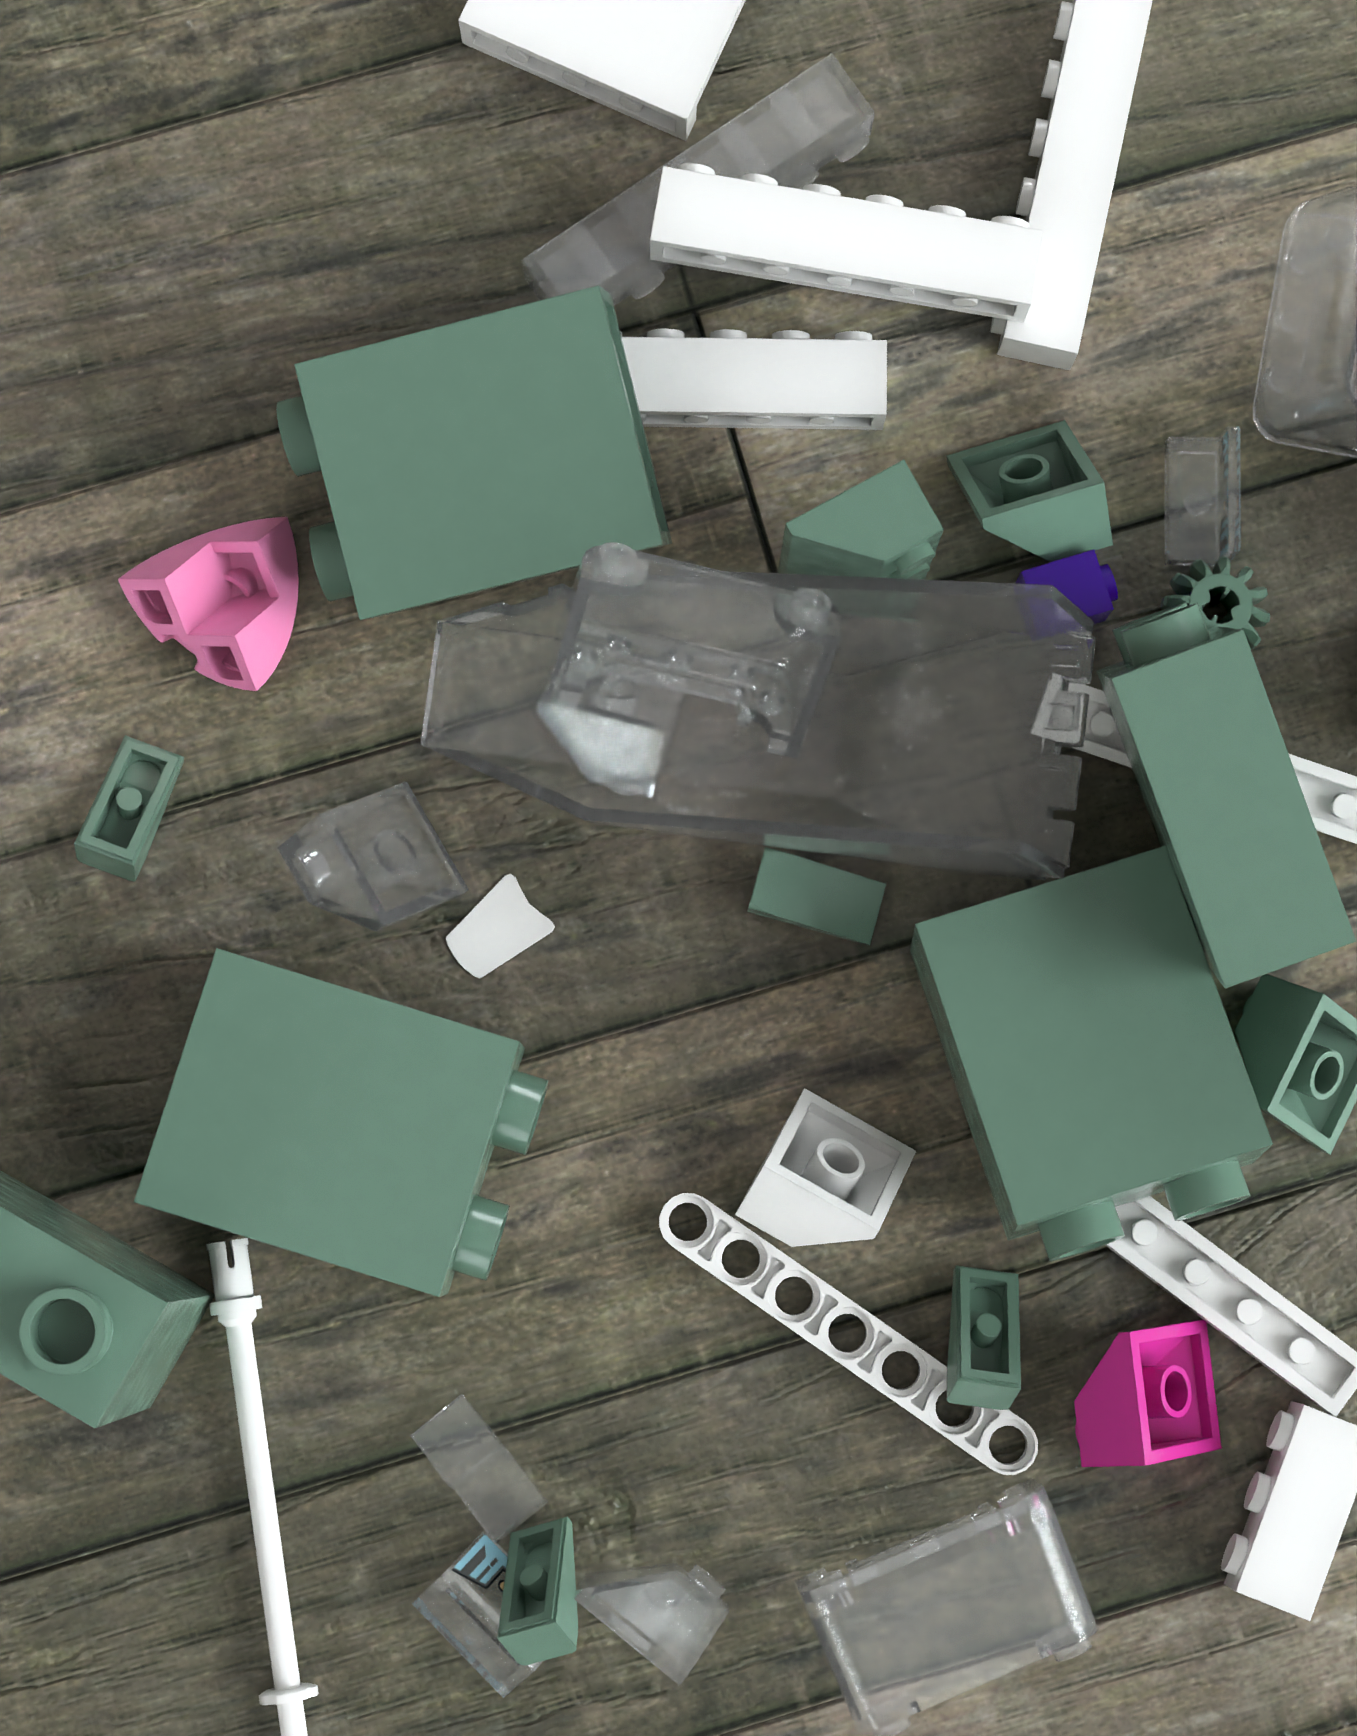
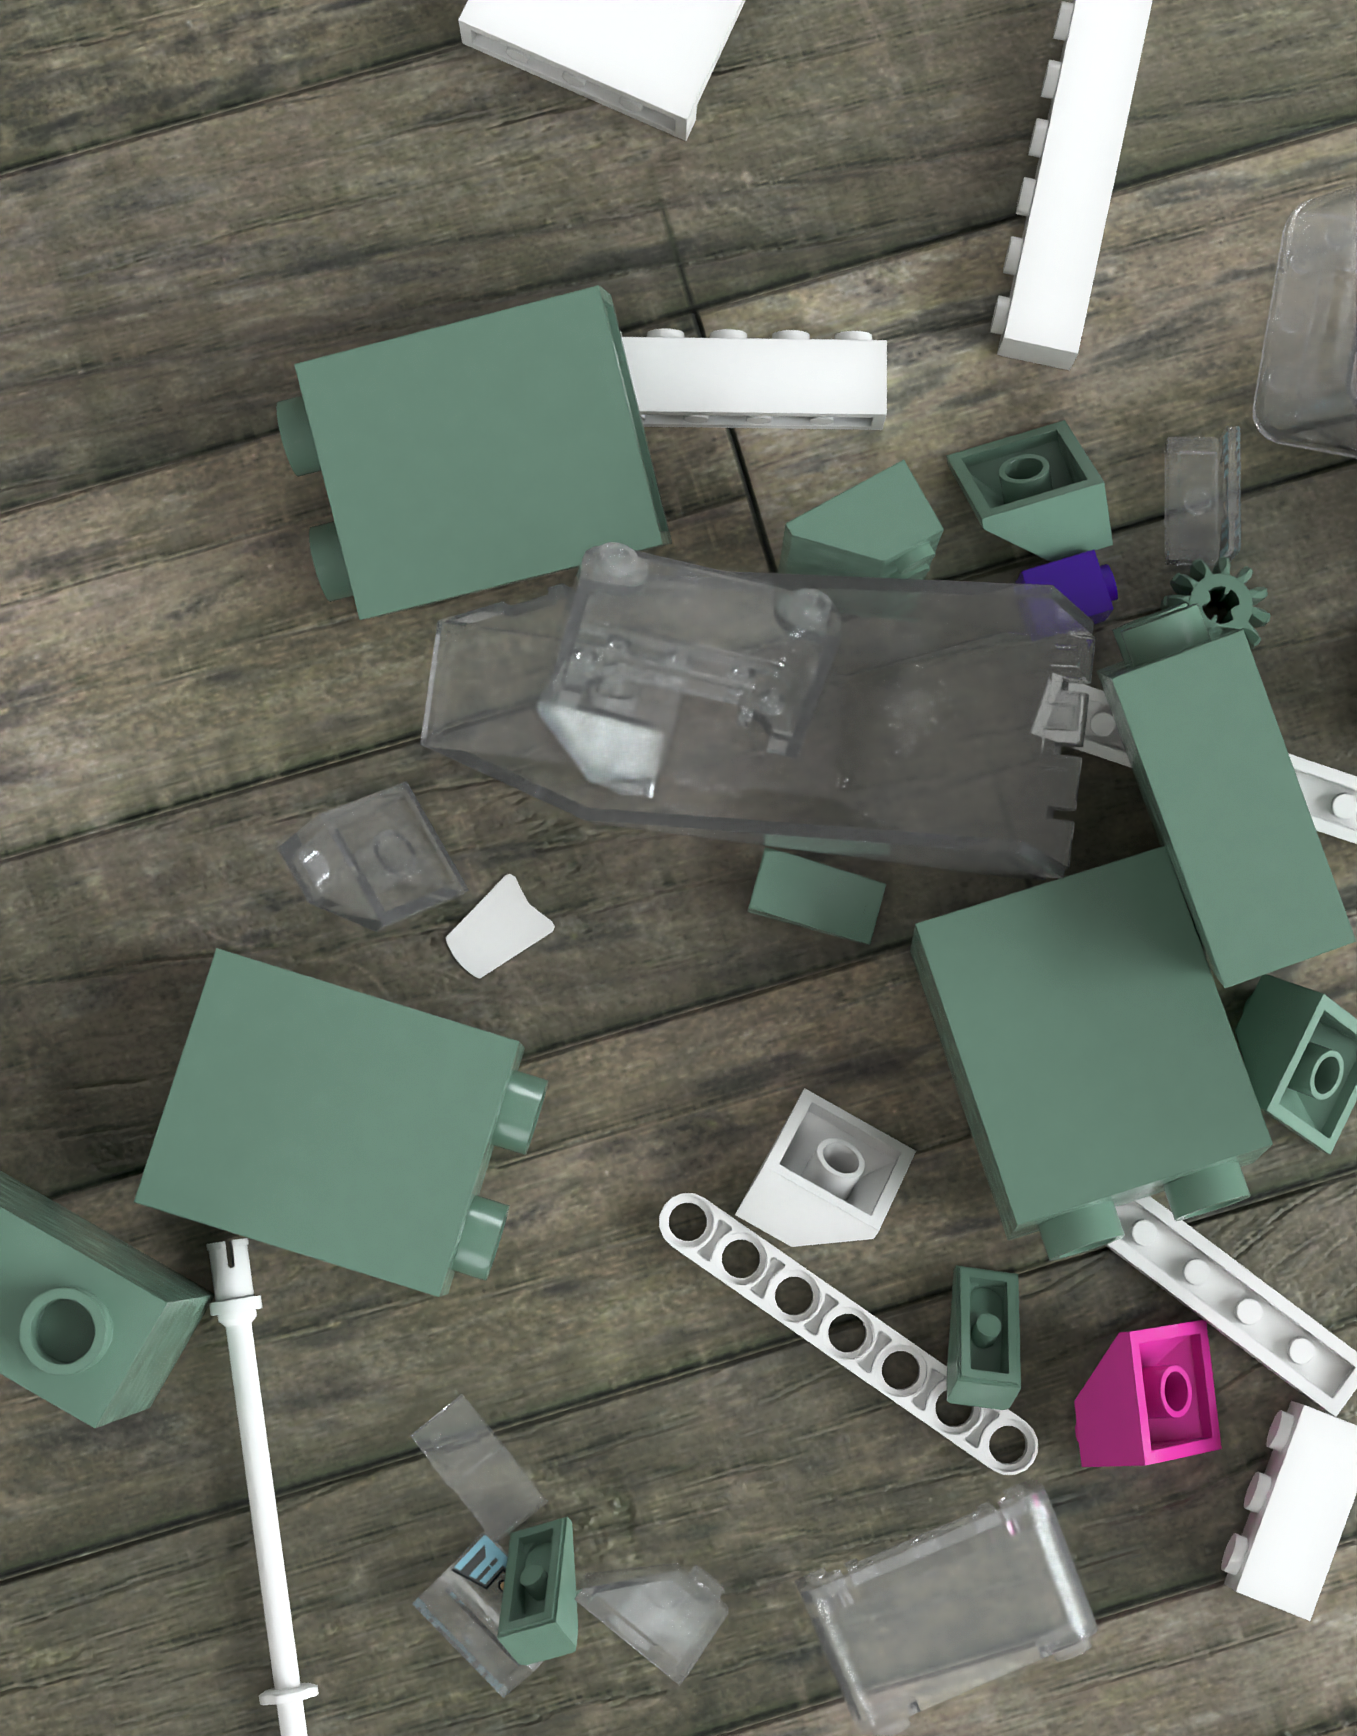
(128, 809): sand green slope -> none
(223, 598): bright pink brick -> none
(780, 137): clear brick -> none
(845, 242): white brick -> none

